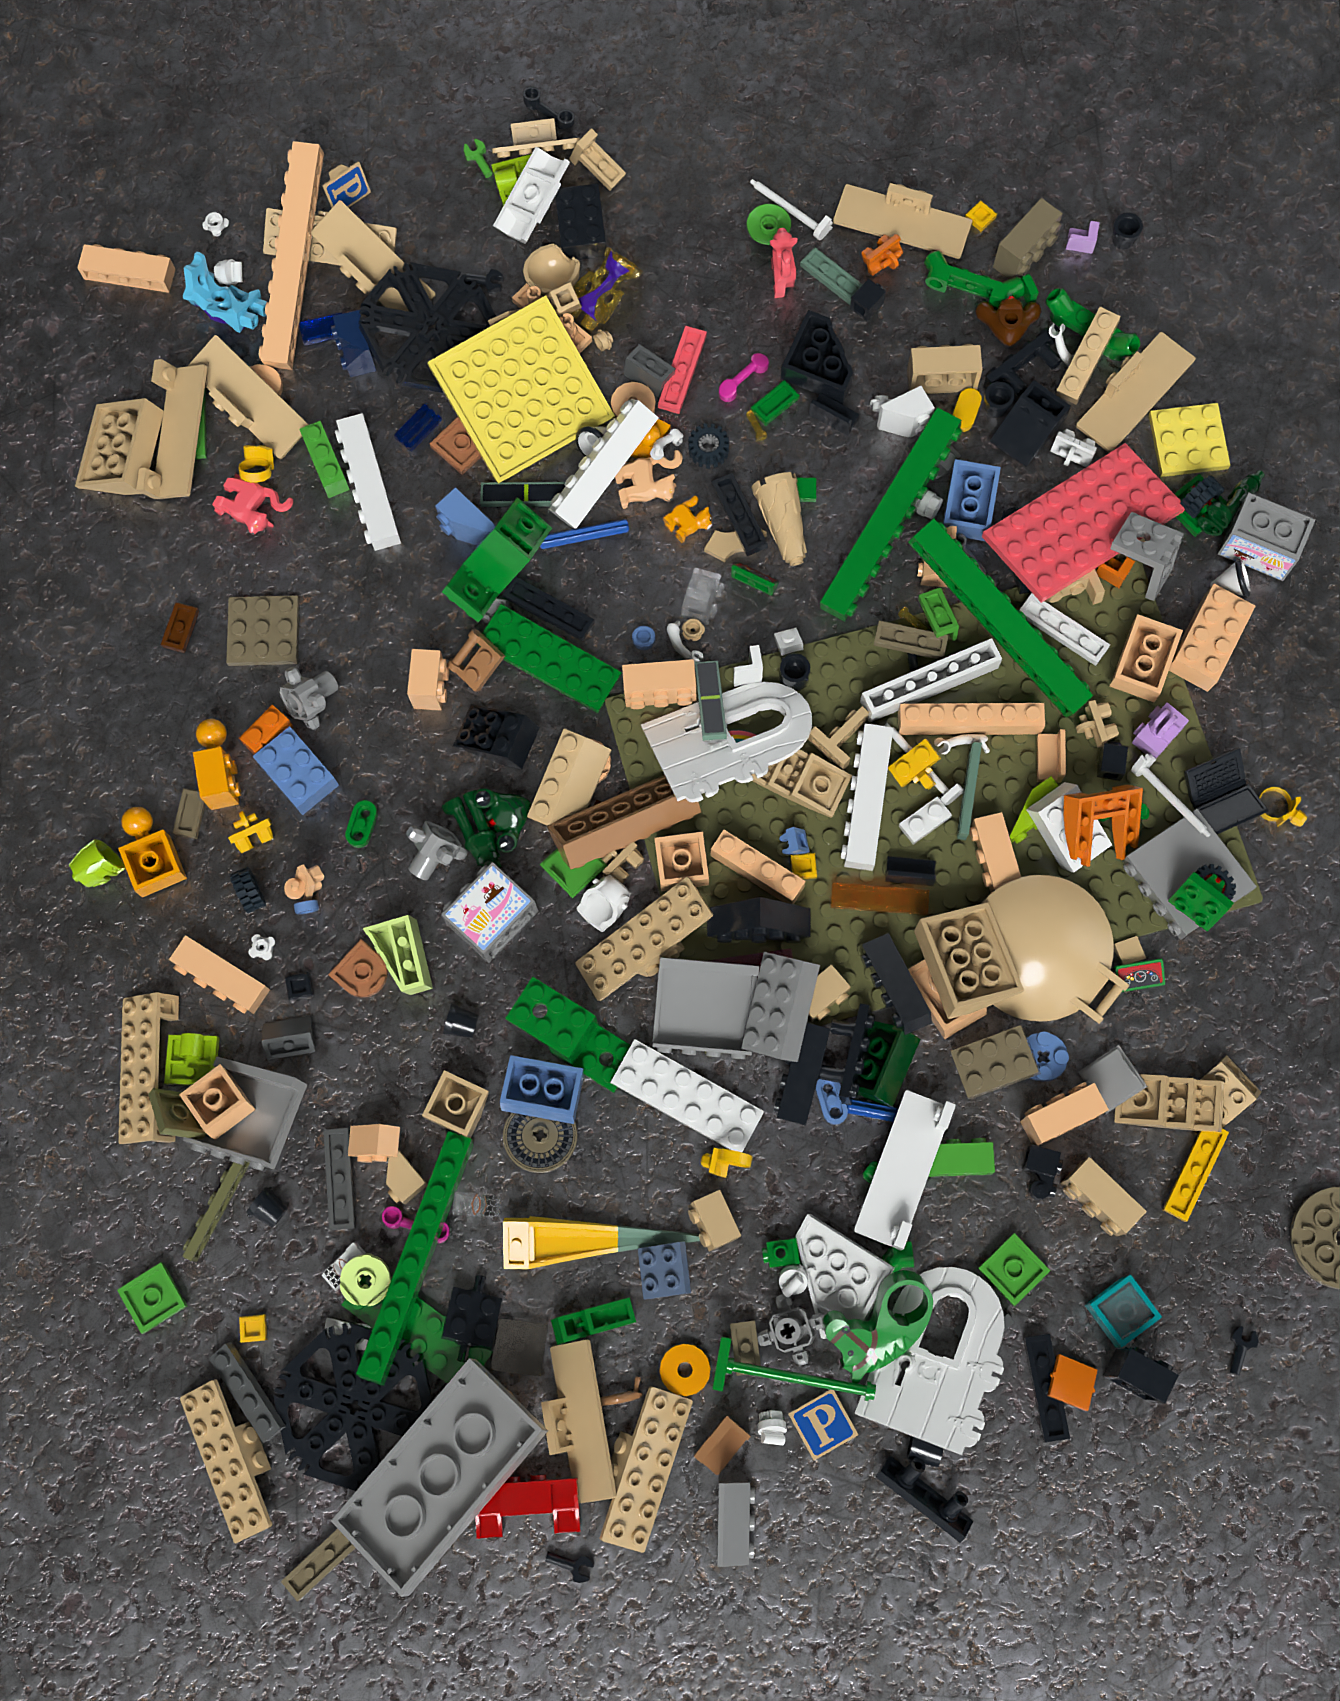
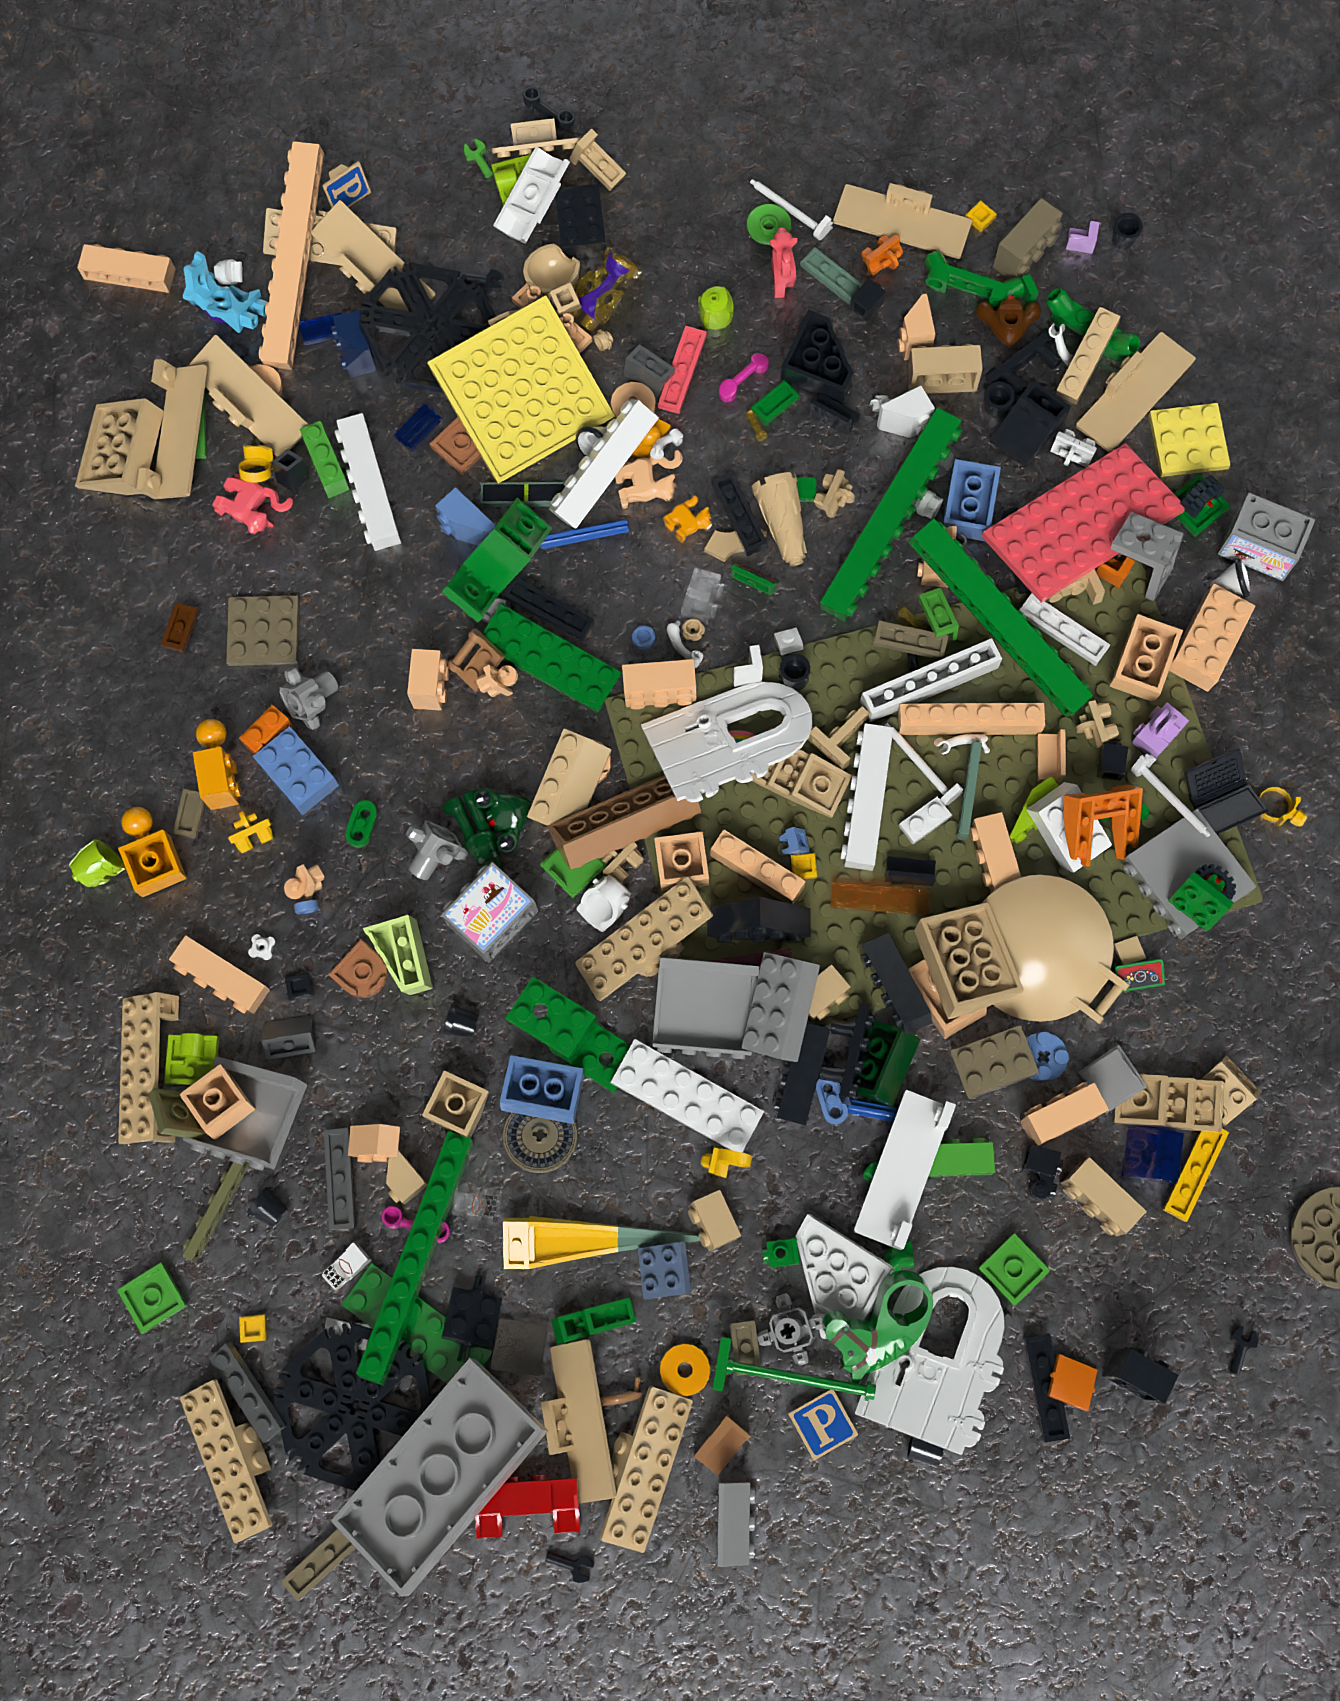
(213, 218): white plate -> none
(247, 889): black bush -> none
(290, 470): none -> black brick
(367, 1265): yellowish green plate -> none
(497, 681): none -> light nougat hips
(497, 735): black slope -> none
(708, 435): black bush -> none
(710, 700): black tile -> none
(716, 308): none -> lime helmet
(772, 1427): white piece -> none
(793, 1280): white piece -> none
(837, 495): none -> tan hips
(916, 765): yellow hinge -> none
(917, 328): none -> light nougat slope
(942, 1512): black plate -> none
(967, 407): yellow tile -> none
(1123, 1311): piece -> none
(1153, 1154): none -> clear blue slope
(1221, 515): dark green piece -> none

